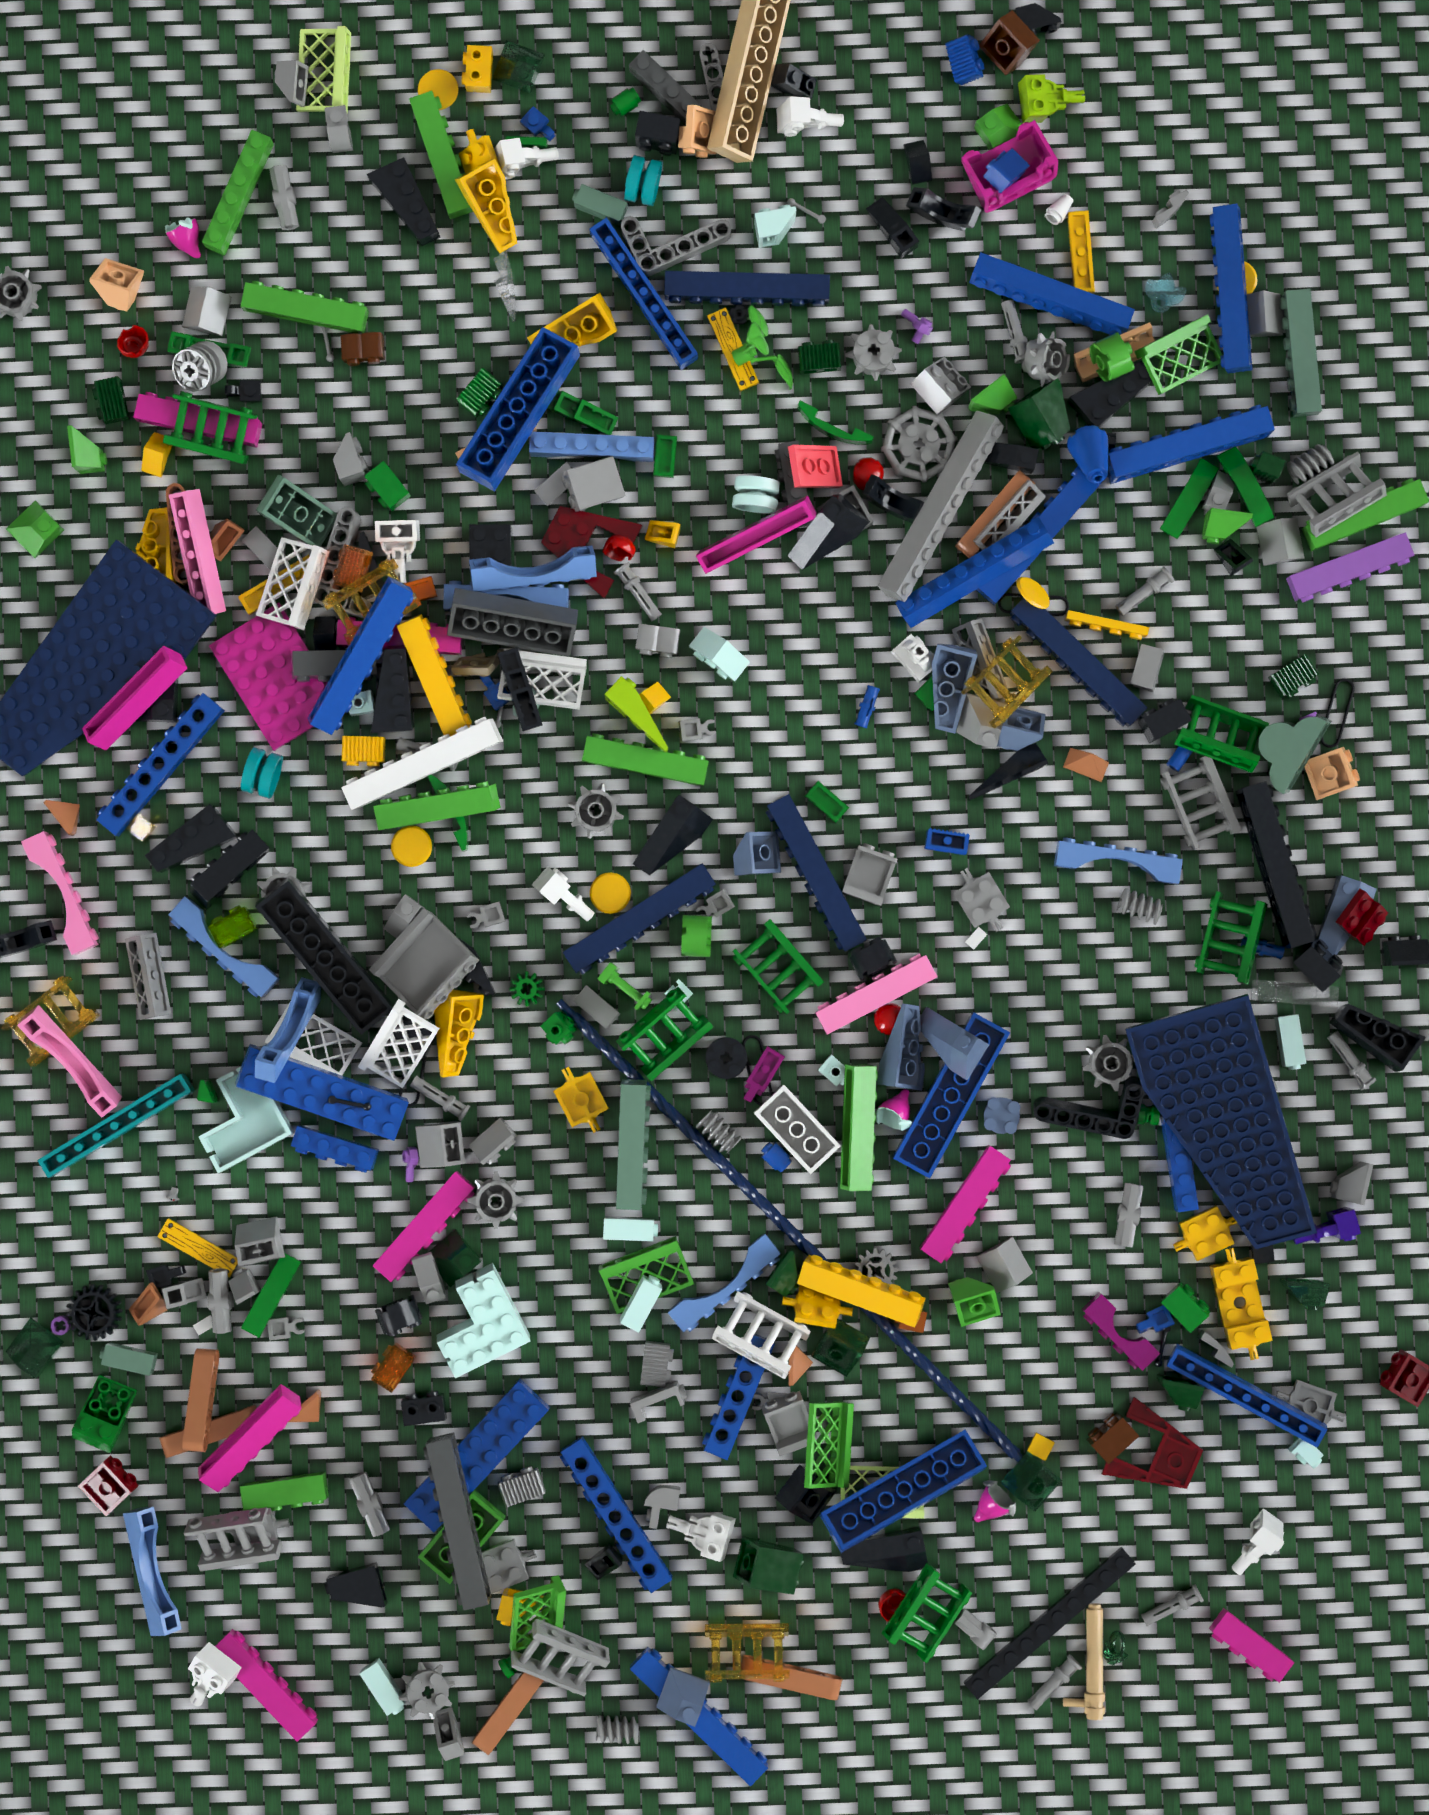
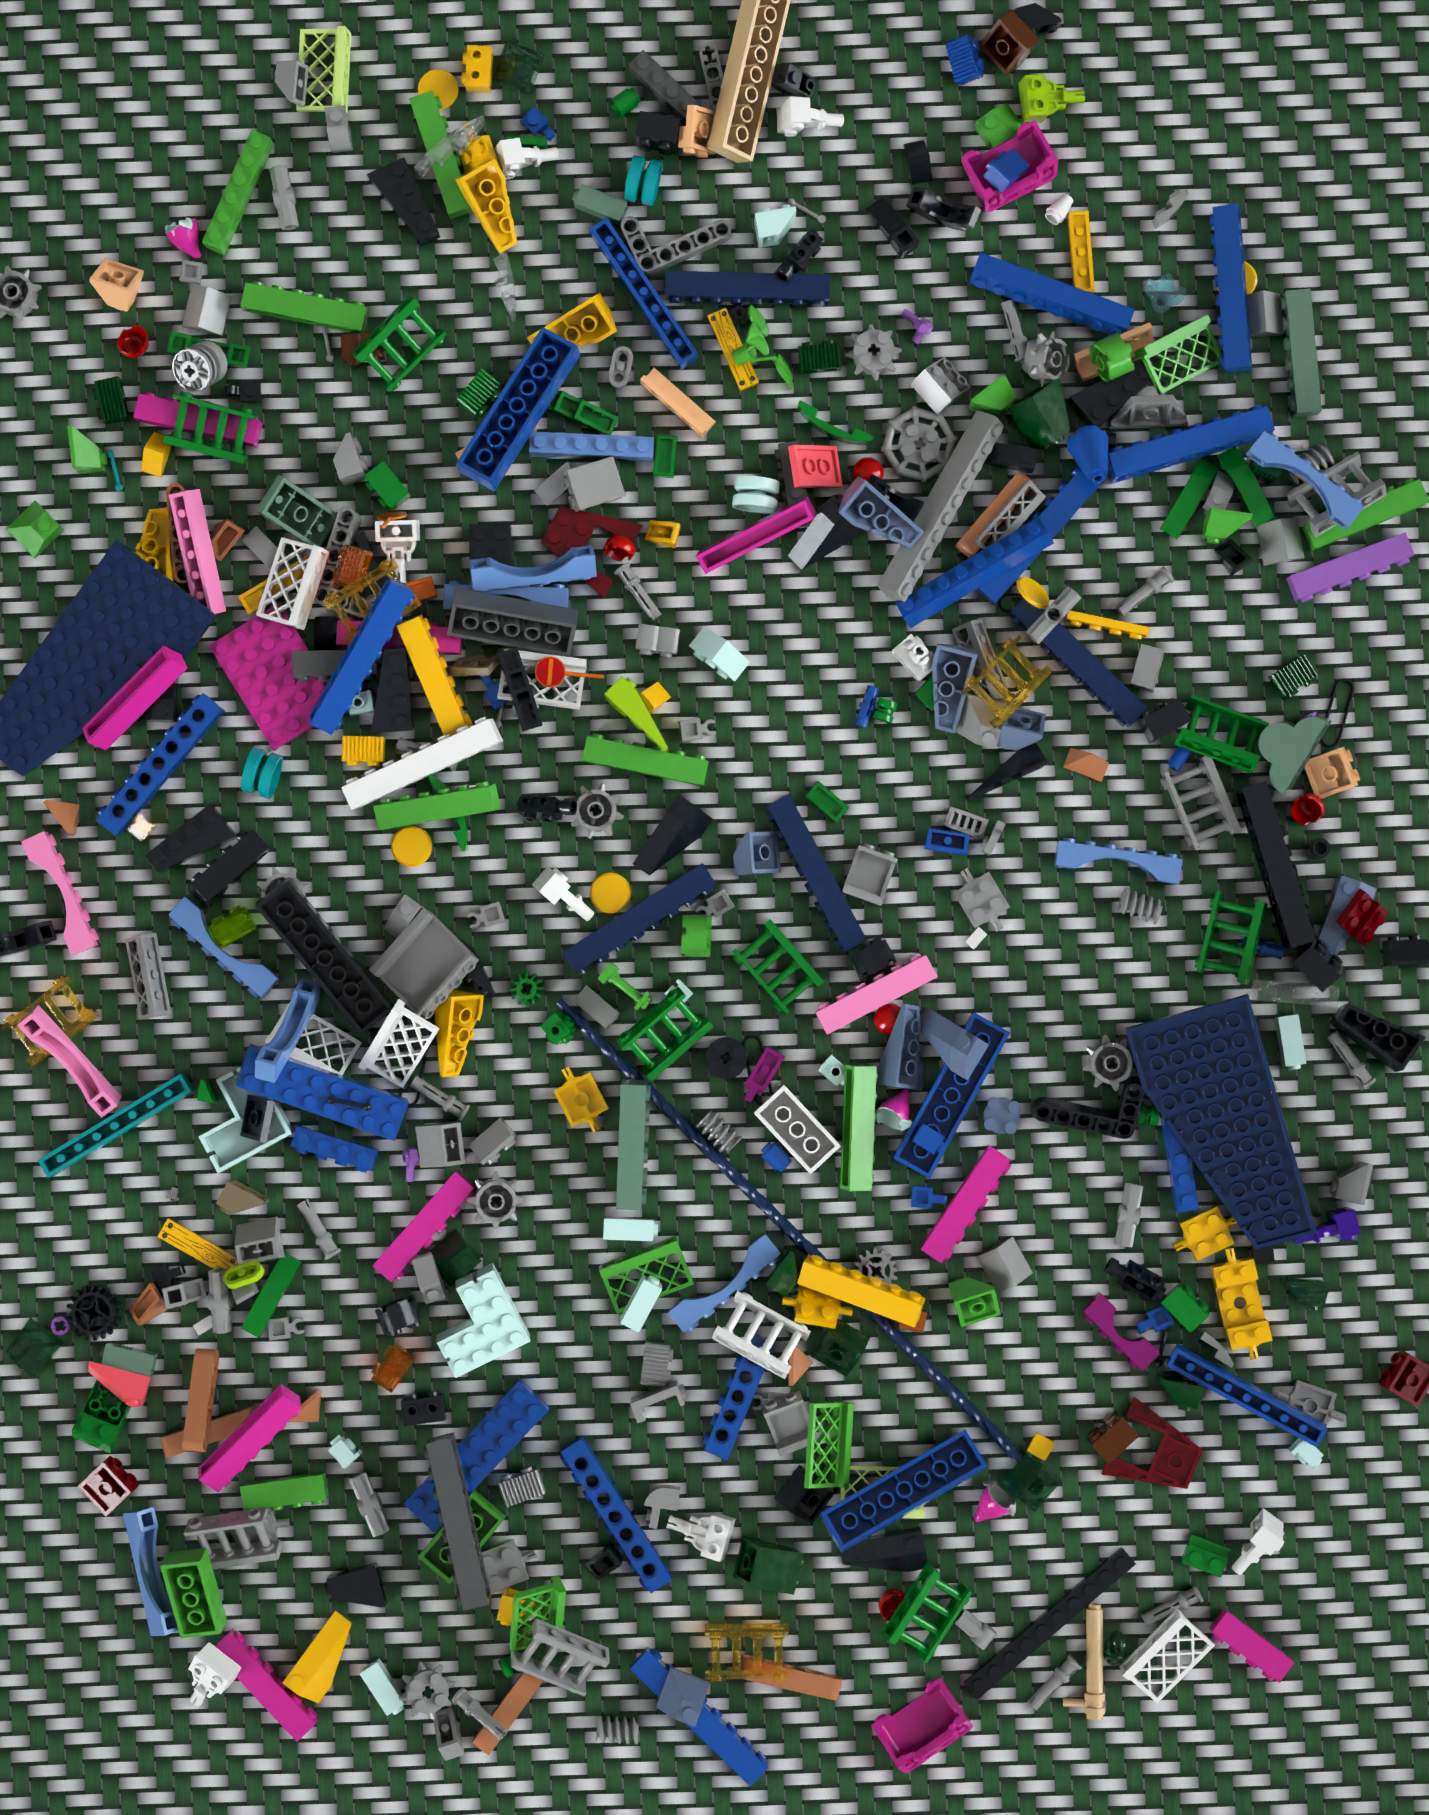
(119, 487): none -> teal hinge
(124, 1384): none -> coral slope
(191, 272): none -> light grey tile
(193, 1592): none -> bright green brick
(239, 1197): none -> dark tan slope
(243, 1274): none -> lime plate
(257, 1118): none -> black plate
(318, 1664): none -> yellow wedge
(323, 1238): none -> light grey pin
(344, 1451): none -> light aqua brick
(379, 338): none -> green fence
(386, 517): none -> orange piece
(455, 141): none -> clear slope
(472, 1708): none -> light grey pin
(545, 808): none -> black brick
(551, 672): none -> piece
(620, 367): none -> light grey plate
(677, 402): none -> light nougat fence
(799, 256): none -> black brick
(873, 512): none -> sand blue wedge
(885, 710): none -> green wheel
(922, 1727): none -> dark pink windscreen
(923, 1197): none -> blue plate
(928, 1139): none -> blue brick
(951, 811): none -> light grey slope
(989, 842): none -> light grey plate
(1062, 606): none -> light grey piece
(1138, 1279): none -> black brick
(1149, 412): none -> light grey wing
(1152, 1646): none -> white fence
(1205, 1555): none -> green plate
(1307, 809): none -> red hair
(1317, 848): none -> black brick
(1339, 505): none -> medium blue arch

